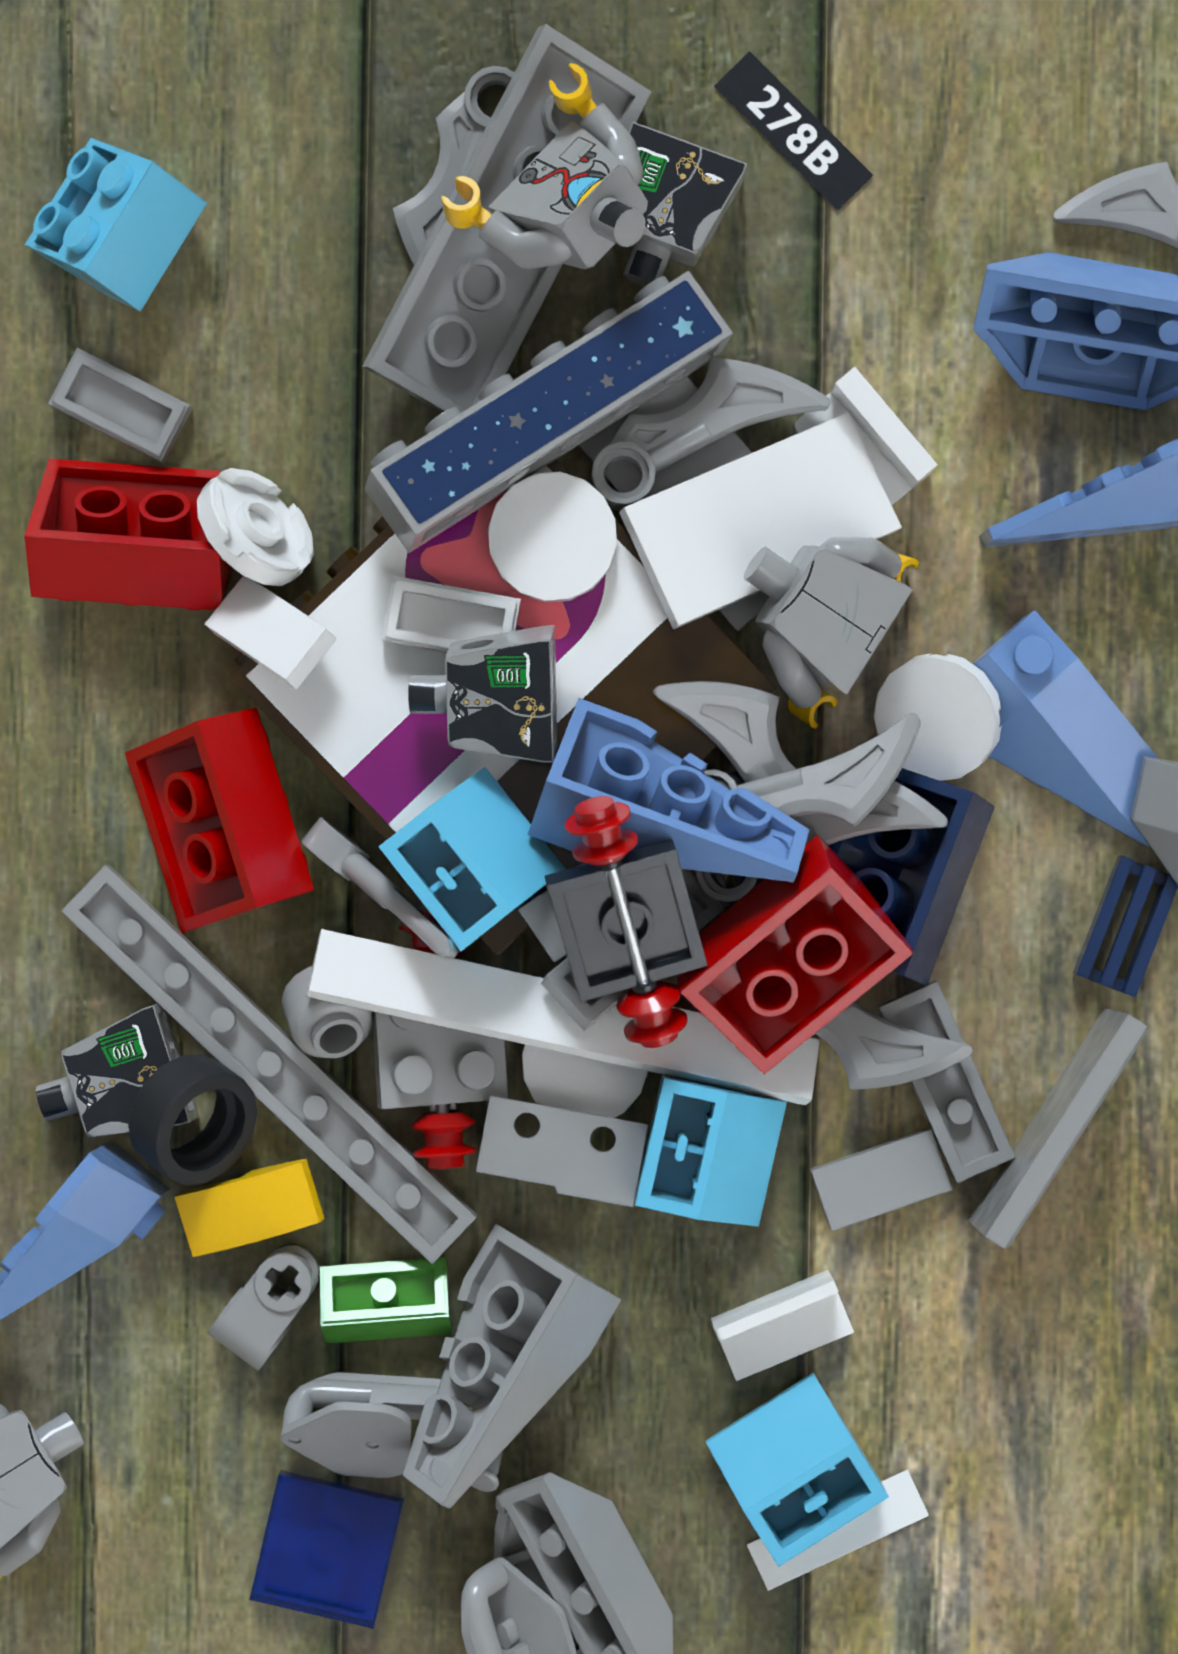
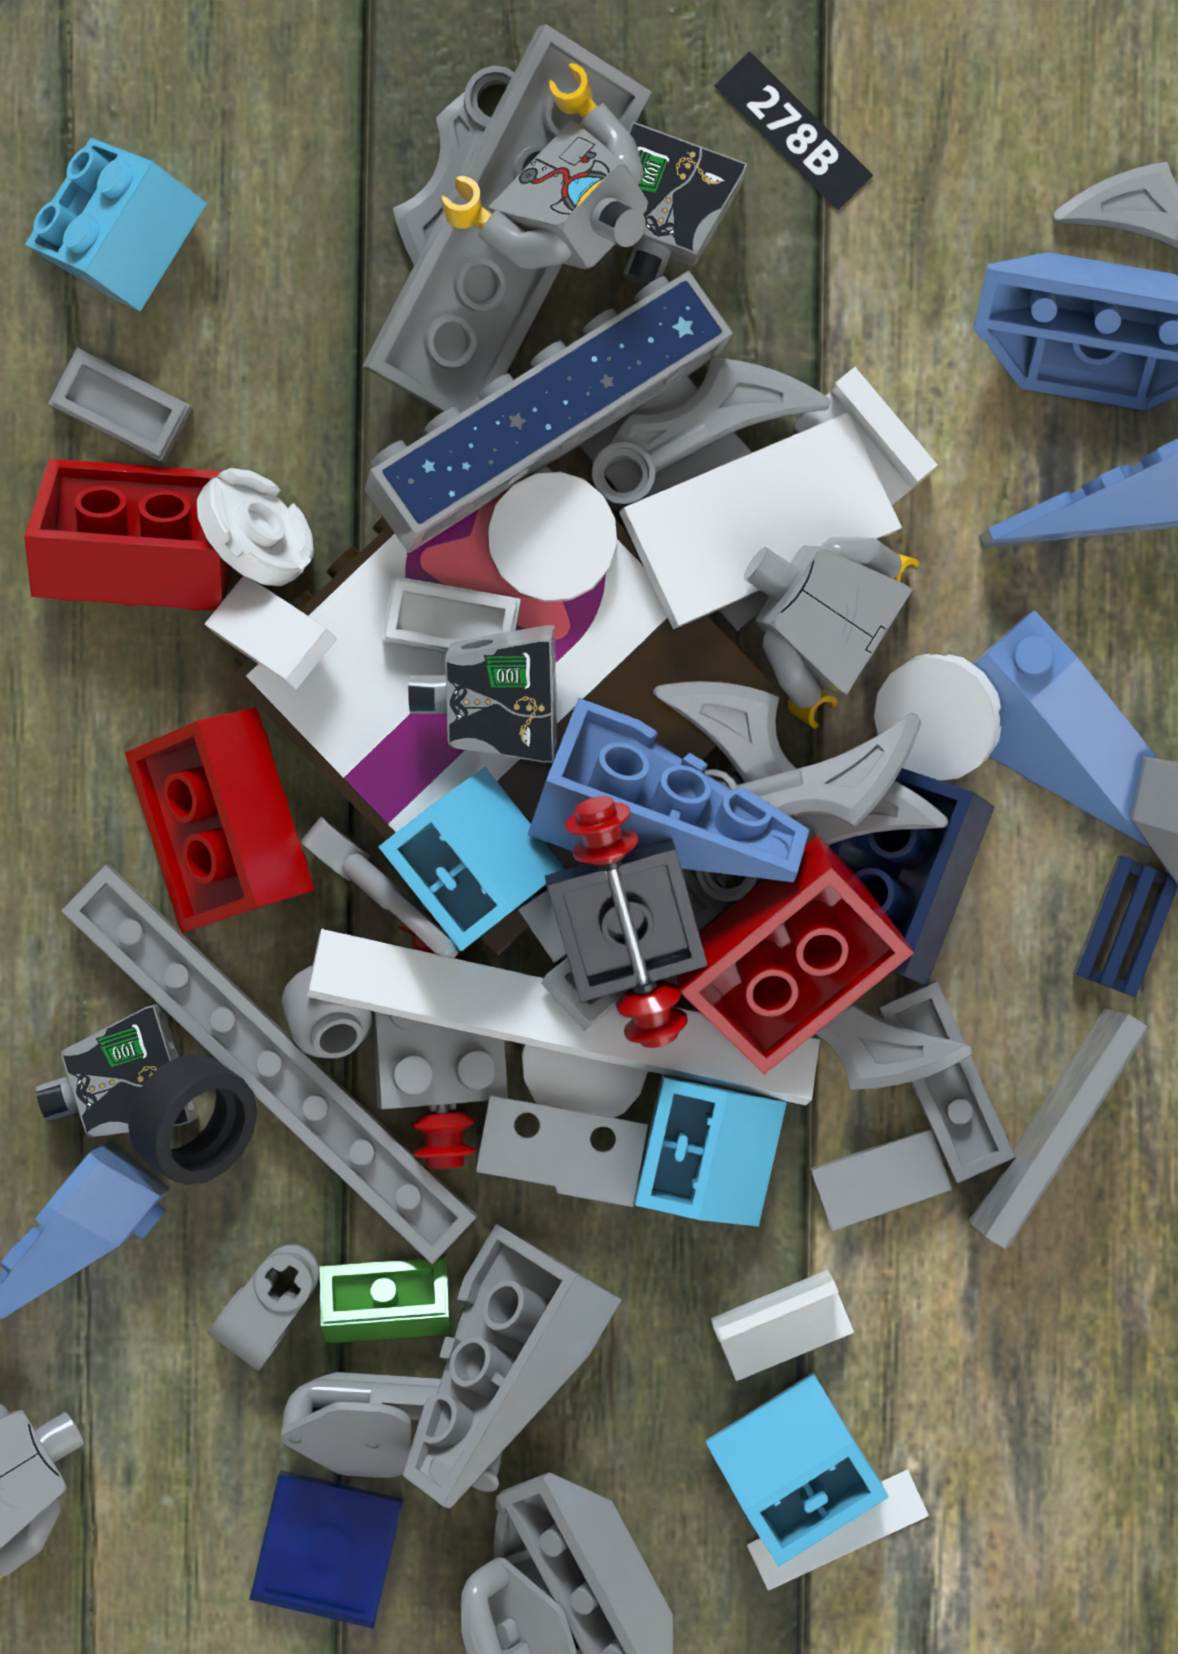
(249, 1207): yellow slope -> none

